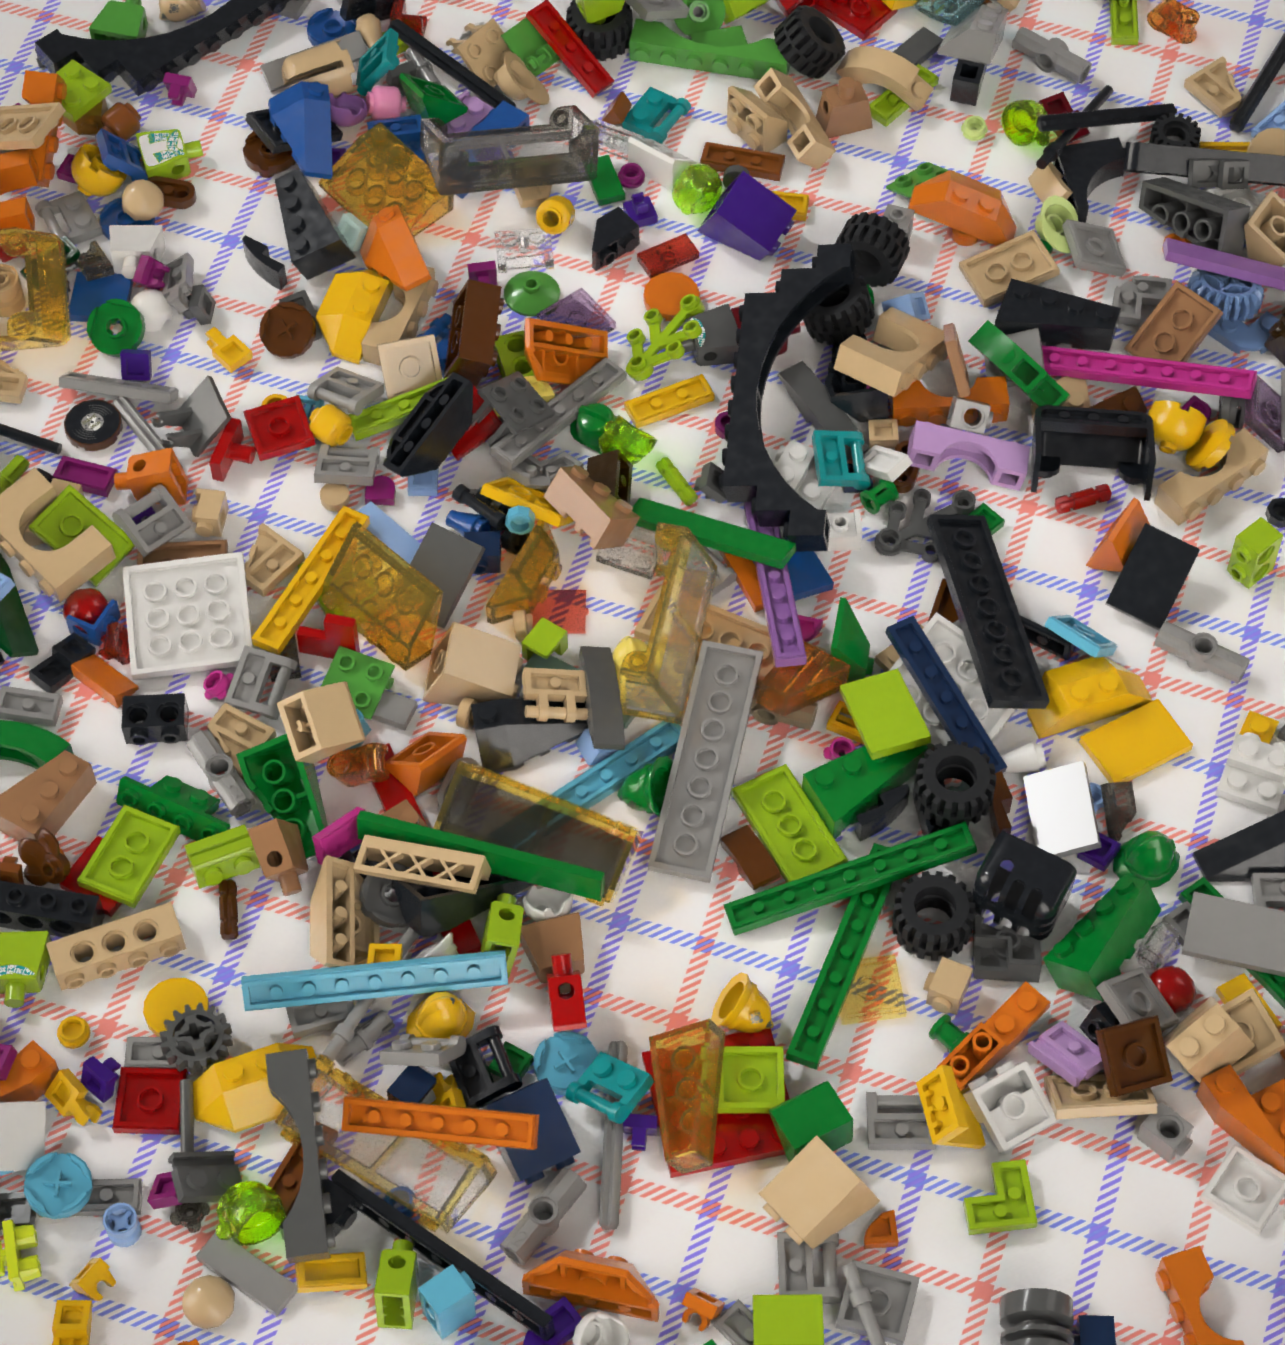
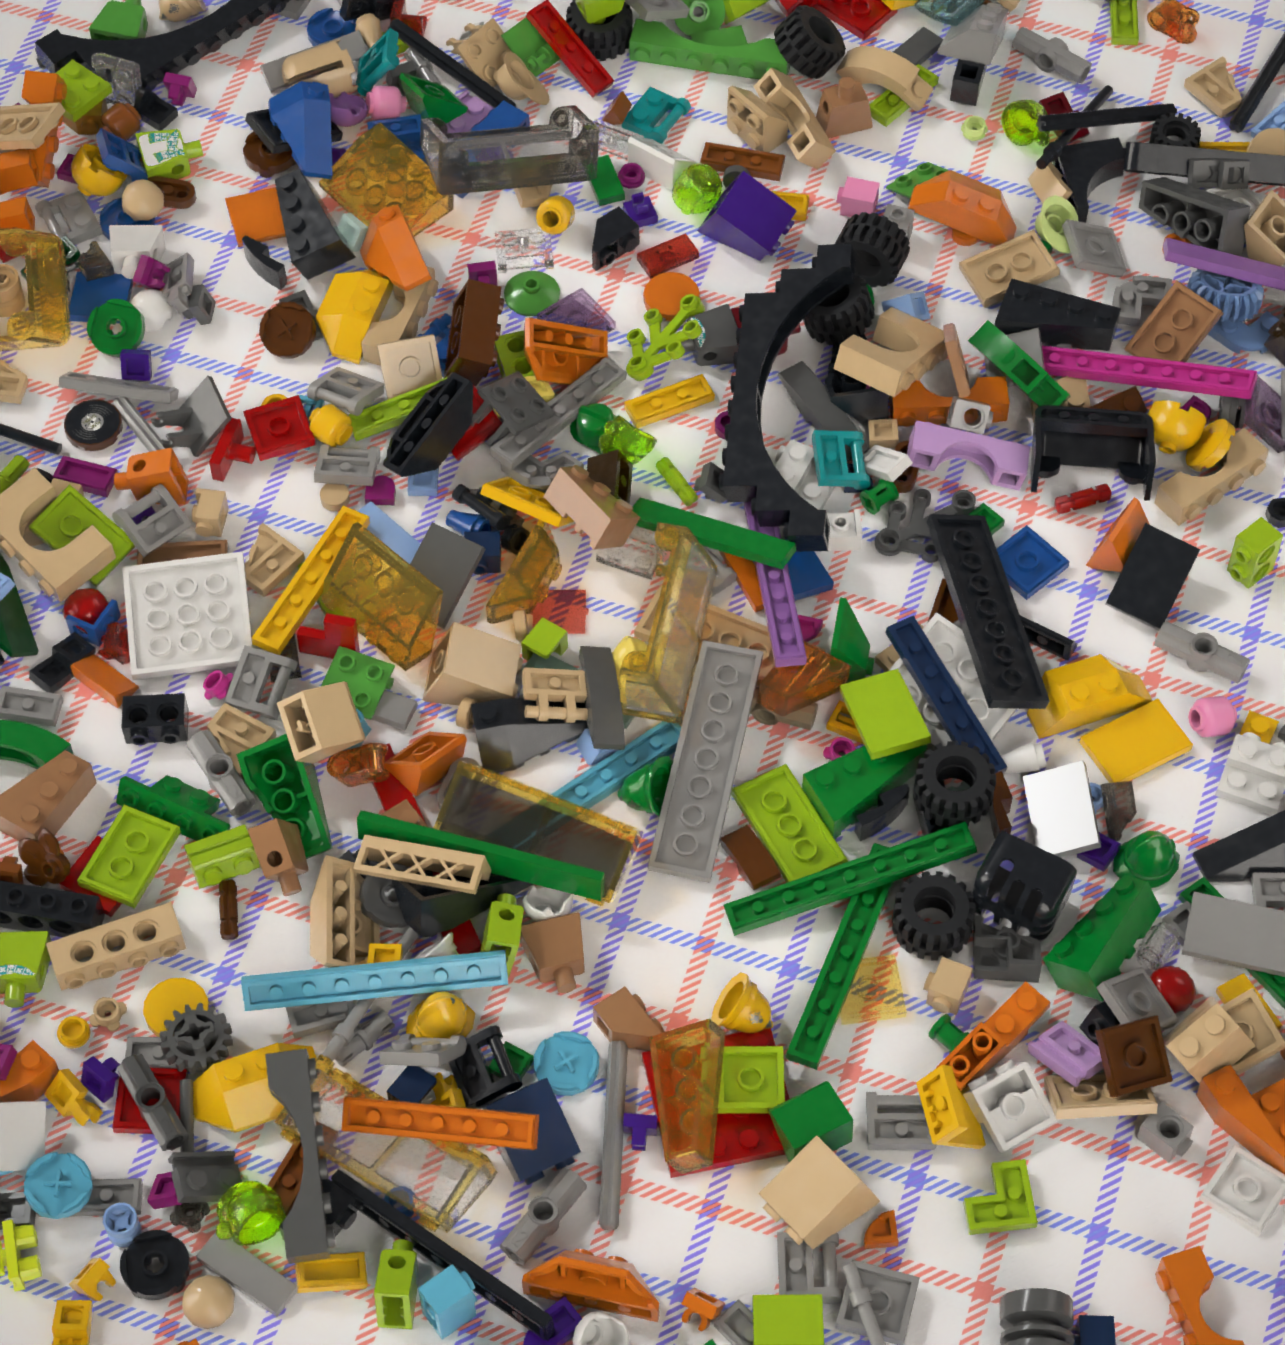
(103, 1006): none -> tan plate
(125, 77): none -> clear plate
(153, 109): none -> black tile
(159, 1117): none -> dark grey piece
(170, 1277): none -> black plate
(228, 352): yellow plate -> none
(256, 215): none -> orange slope
(338, 836): dark pink plate -> none
(520, 520): medium azure tile -> none
(565, 1009): red torso -> none
(614, 1079): teal plate -> none
(625, 1019): none -> medium nougat slope
(858, 196): none -> bright pink brick
(1030, 562): none -> blue tile
(1081, 635): medium azure tile -> none
(1212, 716): none -> bright pink head

